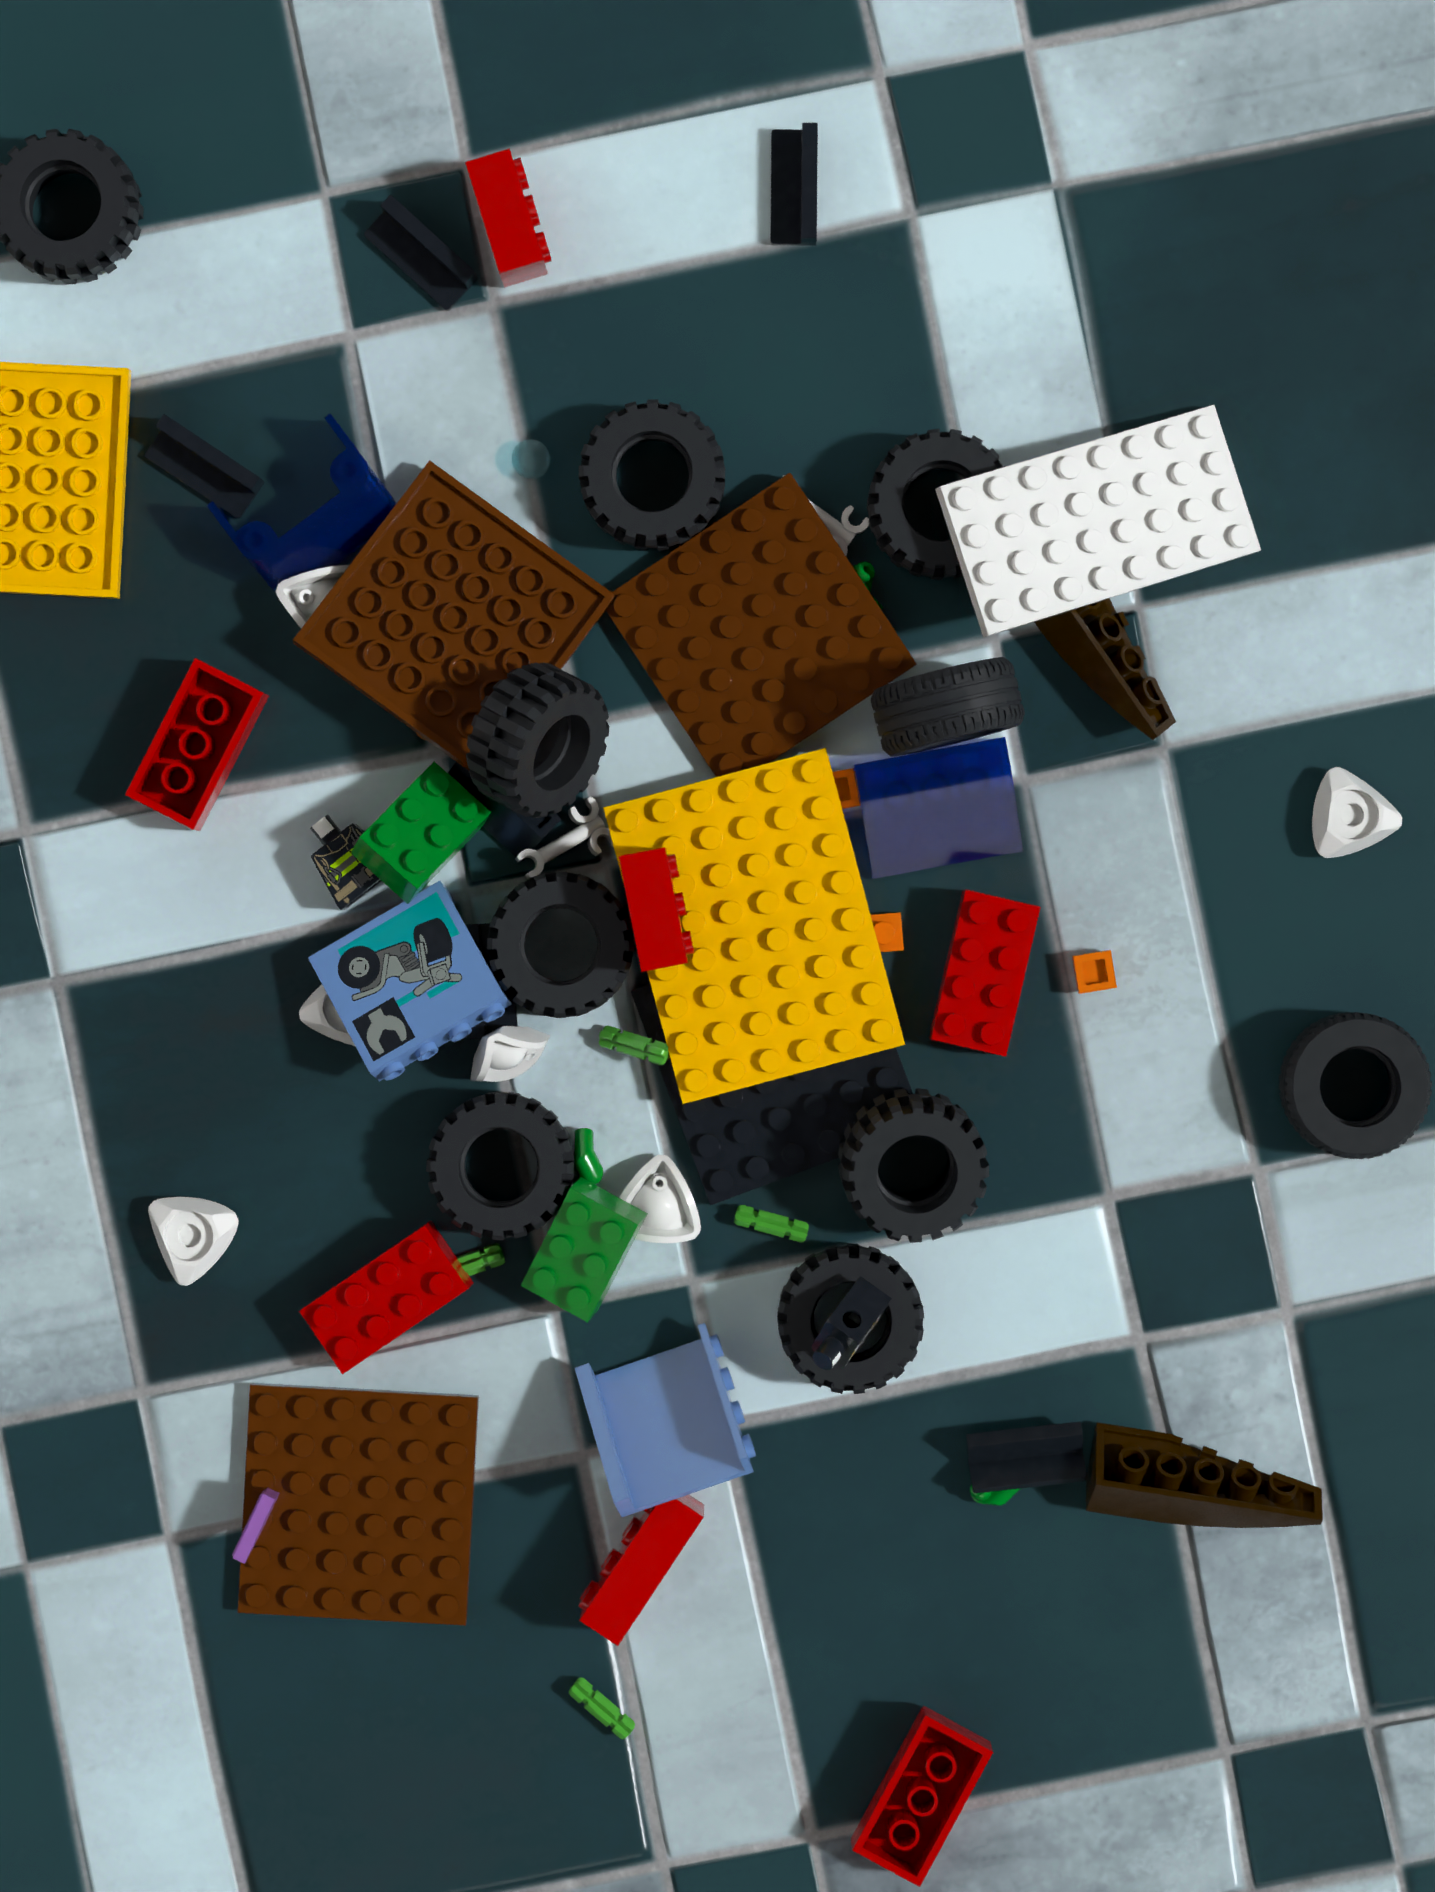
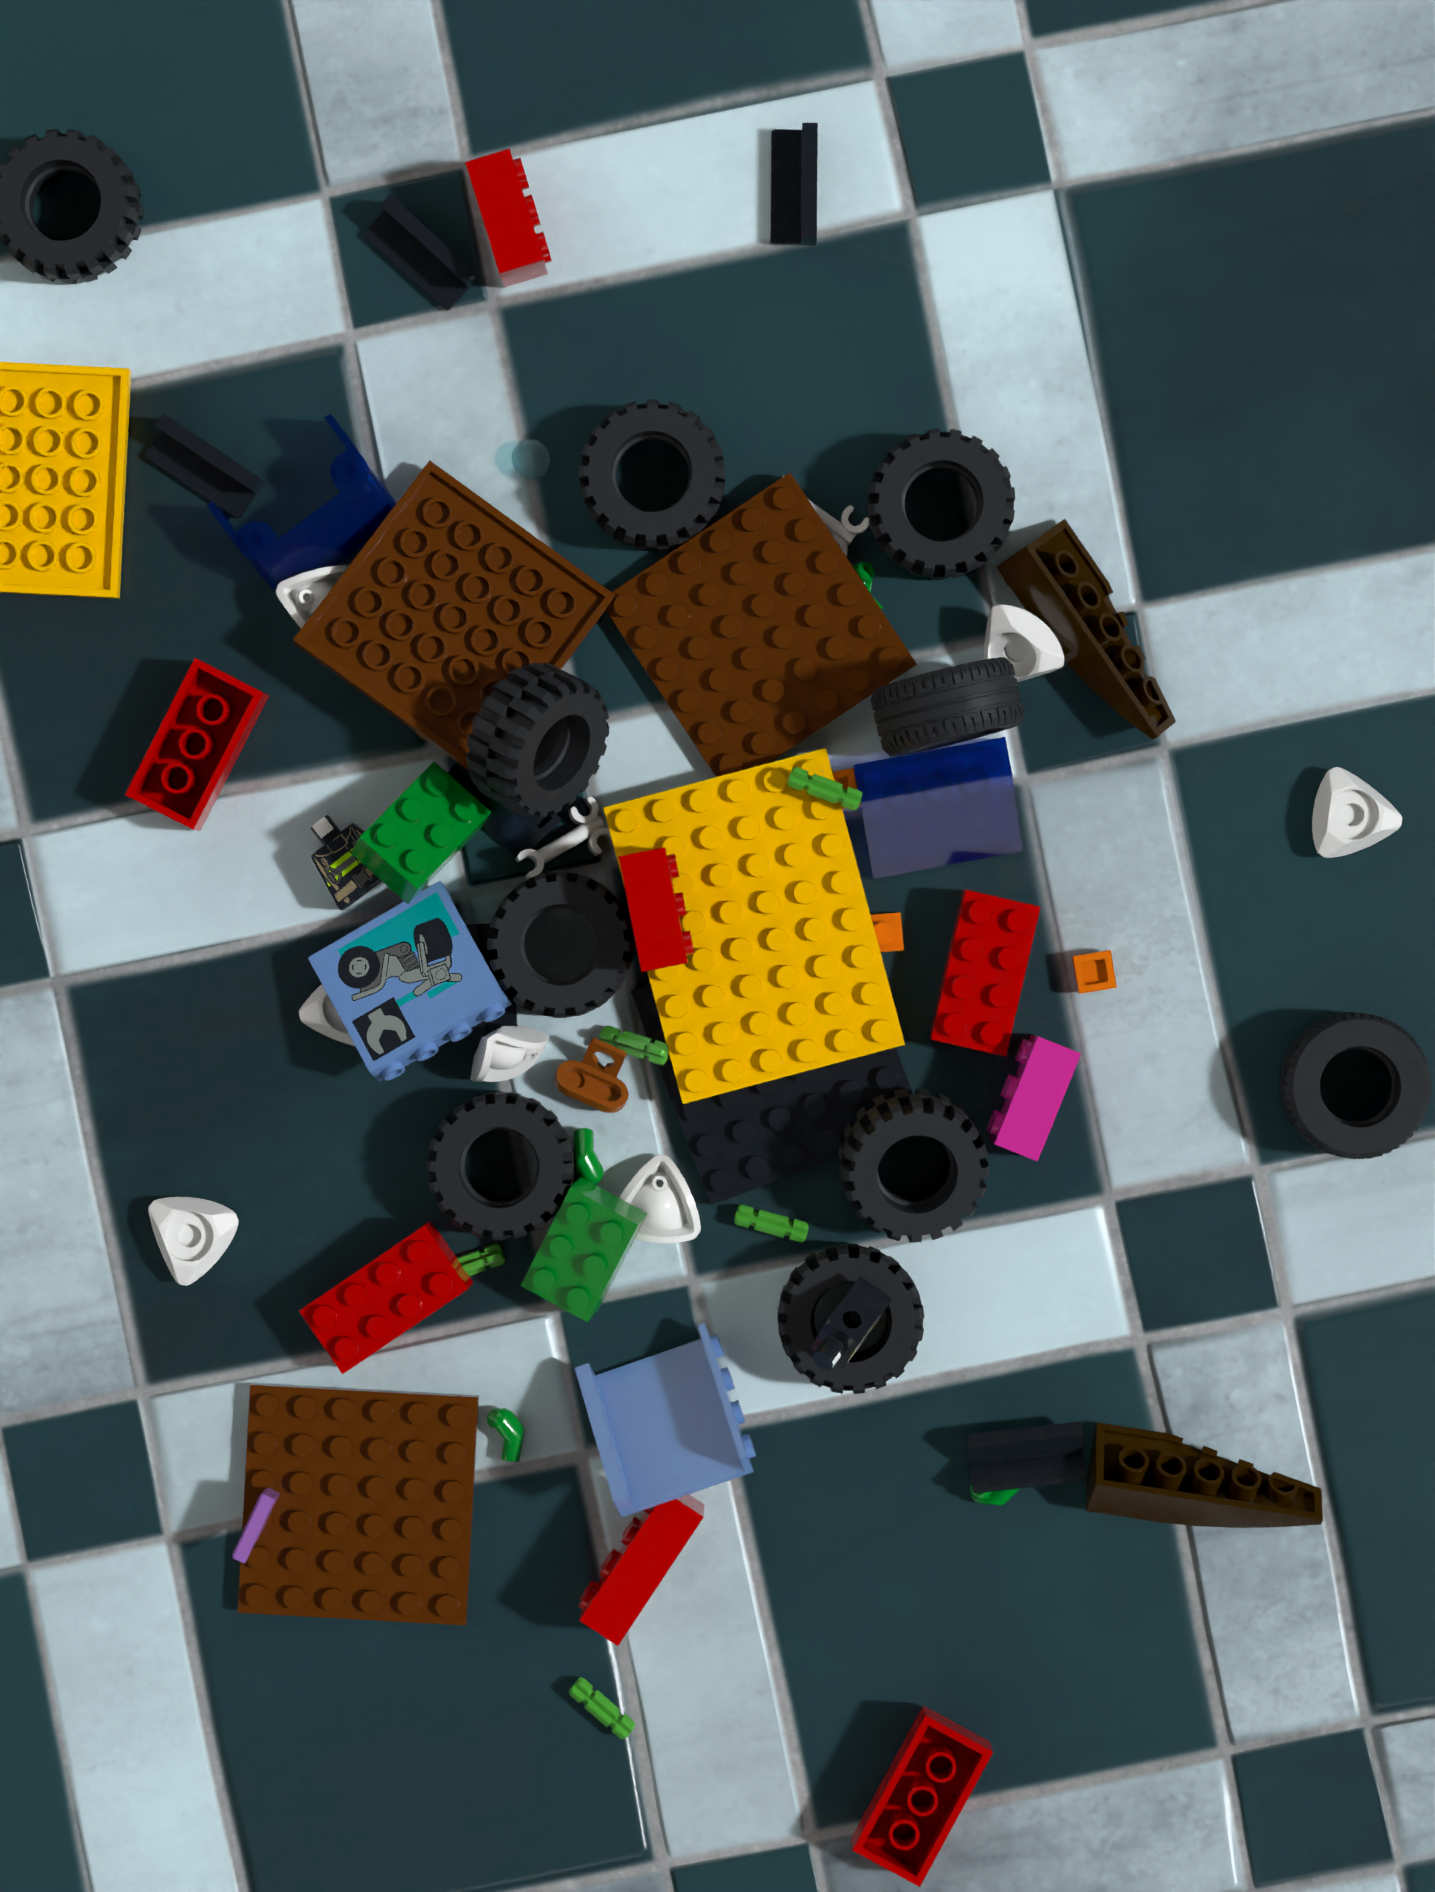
(511, 1431): none -> green arm
(593, 1082): none -> dark orange bracket
(824, 788): none -> bright green axle
(1022, 641): none -> white hat
(1032, 1096): none -> dark pink brick
(1097, 520): white plate -> none

